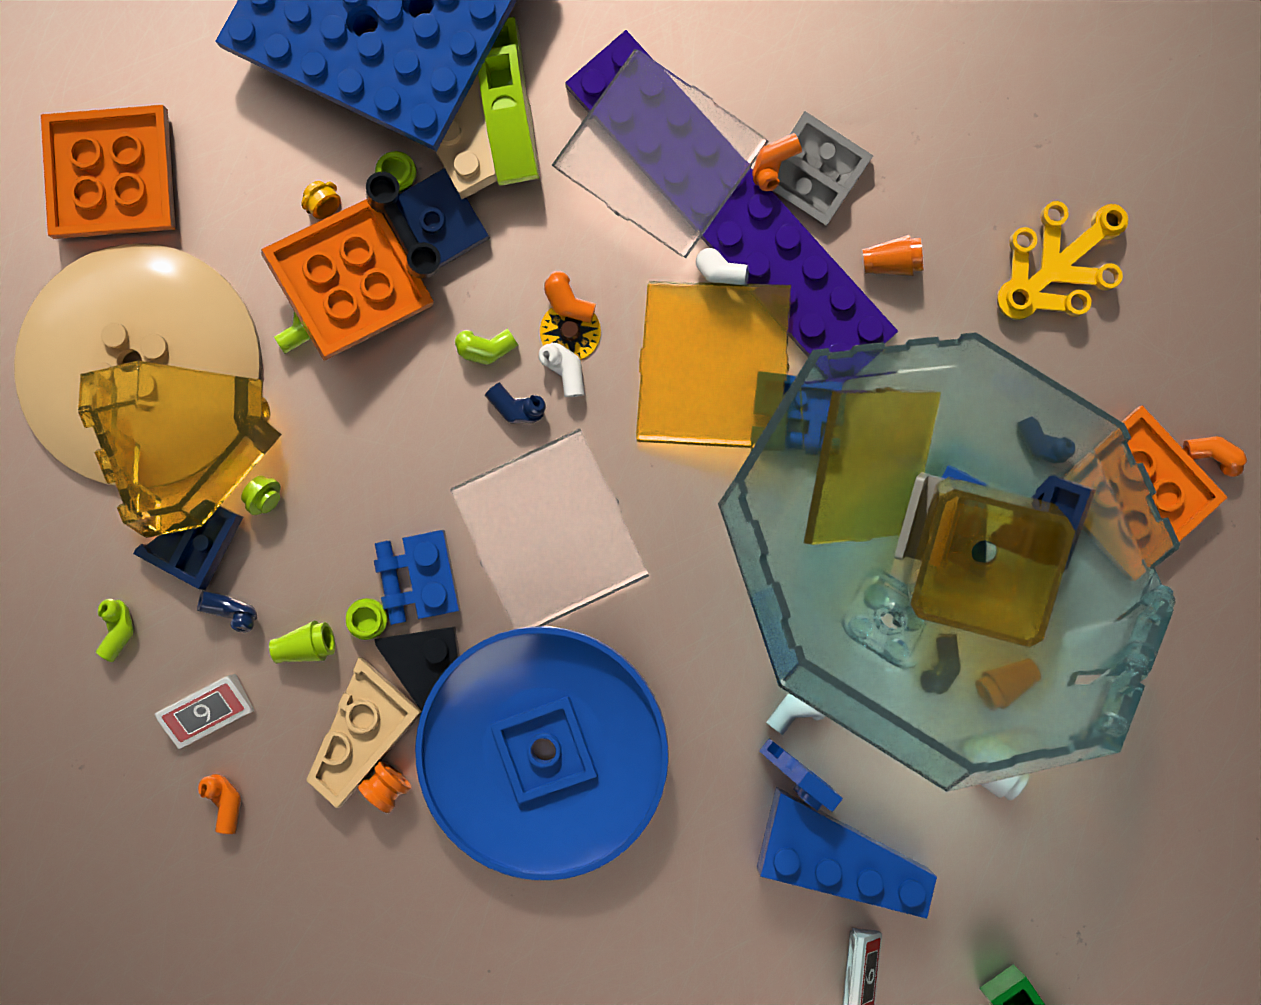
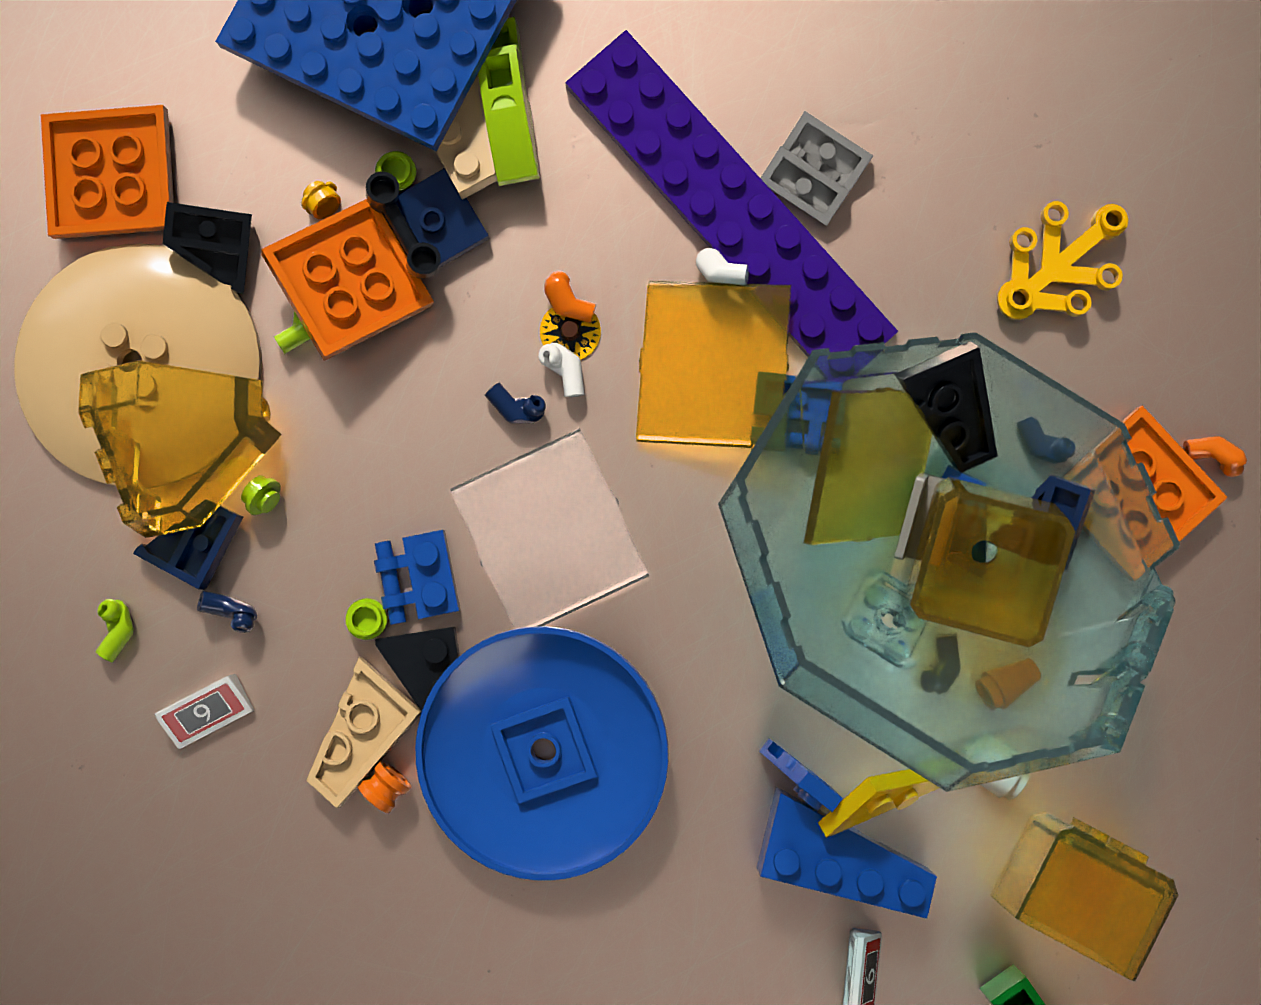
(210, 241): none -> black wing
(226, 798): orange arm -> none
(306, 643): lime cone -> none
(484, 350): lime arm -> none
(660, 153): clear piece -> none
(770, 159): orange arm -> none
(789, 710): white arm -> none
(874, 797): none -> yellow wing
(895, 257): orange cone -> none
(954, 404): none -> black wing
(1086, 892): none -> clear yellow plate

